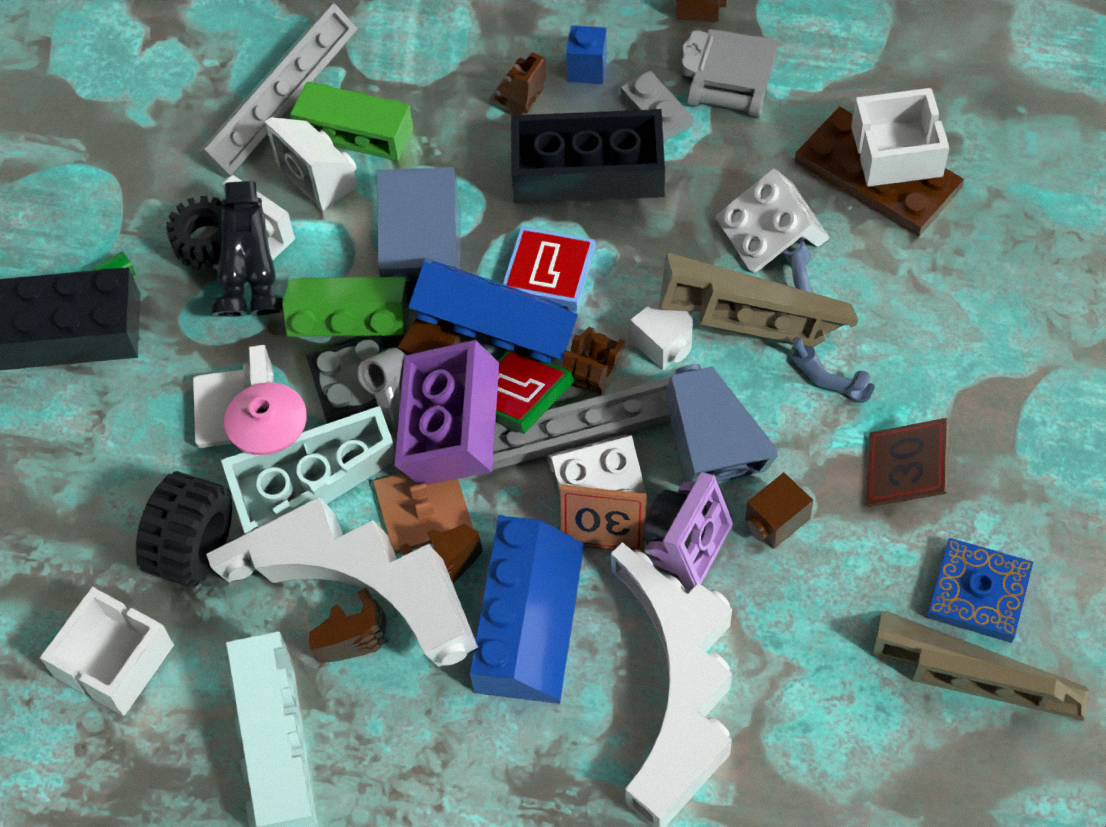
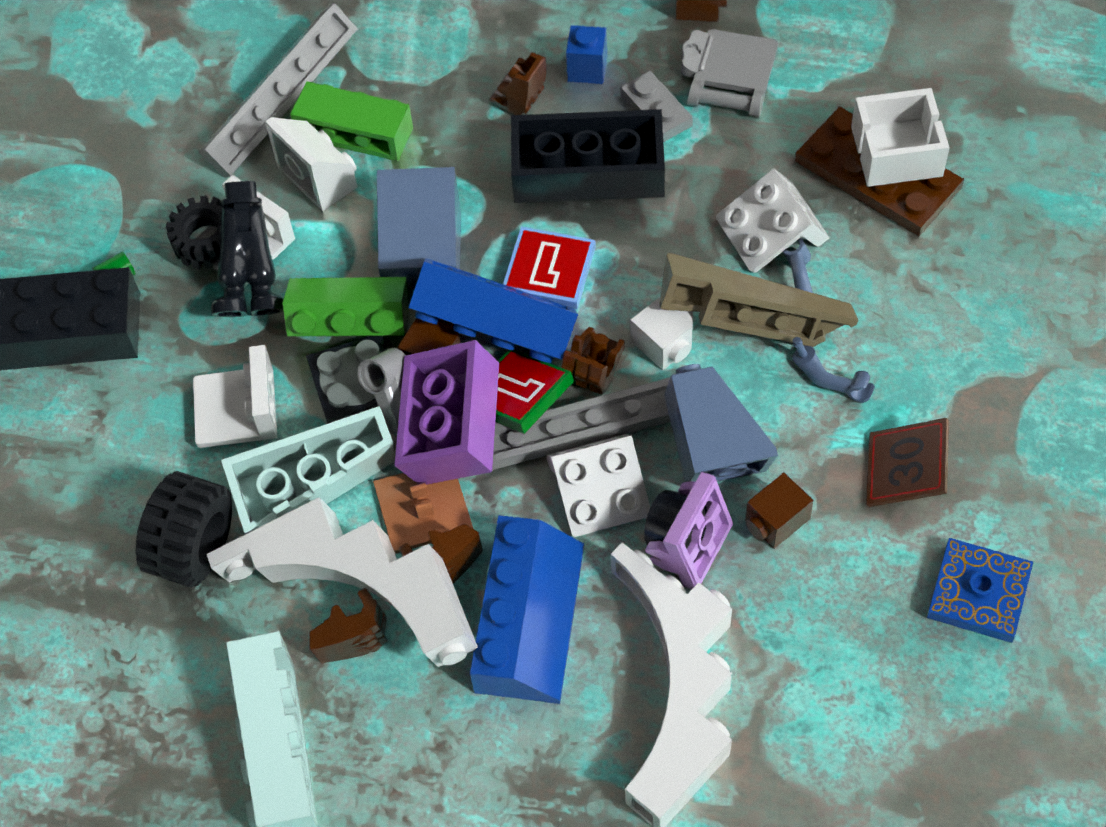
(103, 652): white piece -> none
(266, 431): bright pink dish -> none
(603, 517): nougat piece -> none
(973, 670): dark tan wedge -> none

